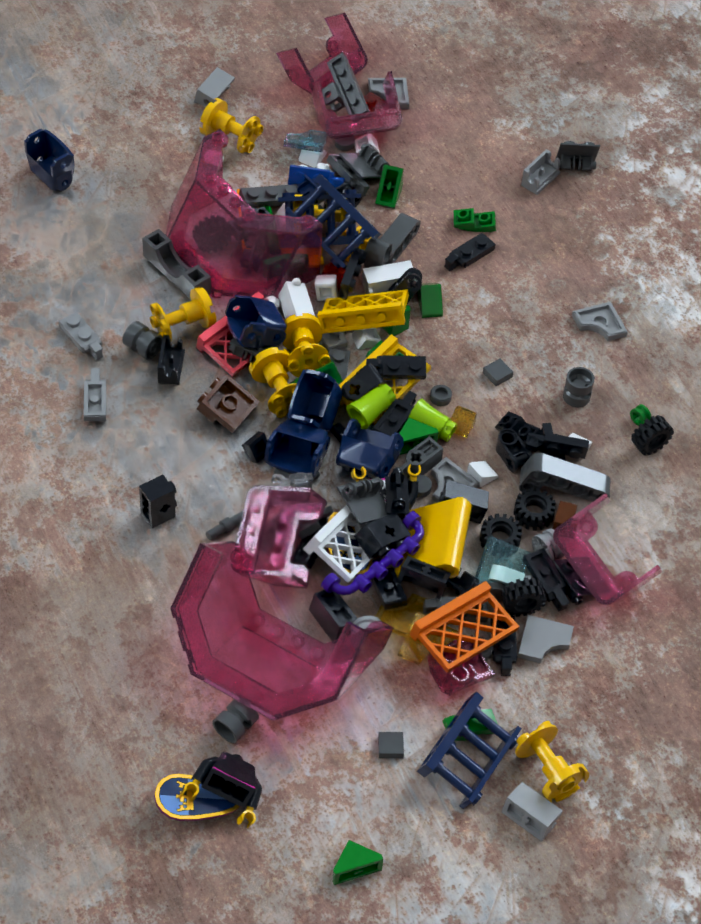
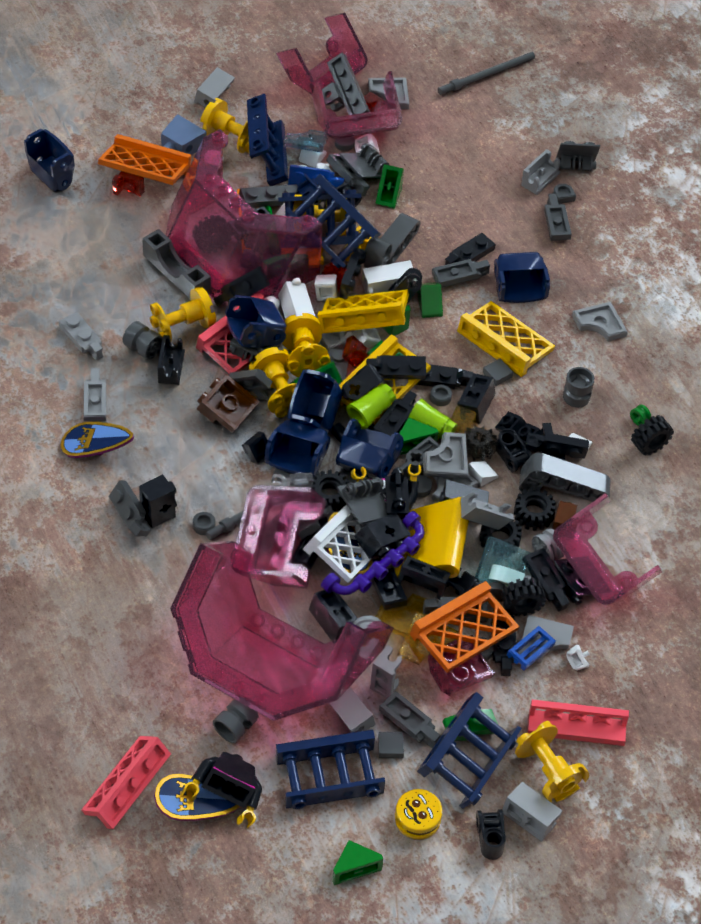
(94, 439): none -> shield
(127, 781): none -> coral fence
(129, 182): none -> clear red bracket
(129, 508): none -> dark grey hinge
(150, 155): none -> orange fence
(182, 135): none -> sand blue torso
(203, 522): none -> dark grey tile
(244, 285): none -> black hinge
(253, 380): none -> dark grey plate
(267, 140): none -> dark blue fence
(330, 481): none -> black tyre
(330, 746): none -> dark blue fence
(353, 712): none -> light grey hinge
(354, 351): none -> clear red bracket
(384, 673): none -> light grey hinge
(409, 719): none -> dark grey hinge
(418, 814): none -> yellow head
(446, 376): none -> black hinge
(448, 458): none -> light grey tile
(457, 84): none -> dark grey bar
(460, 272): none -> dark grey hinge
(477, 222): green slope -> none
(478, 395): none -> black hinge
(480, 443): none -> clear smoke gear
(485, 513): none -> light grey hinge
(491, 829): none -> black piece
(498, 345): none -> yellow fence
(521, 277): none -> dark blue piece
(528, 662): none -> blue tile
(557, 219): none -> dark grey hinge
(564, 193): none -> dark grey tile
(577, 659): none -> white piece
(577, 724): none -> coral fence

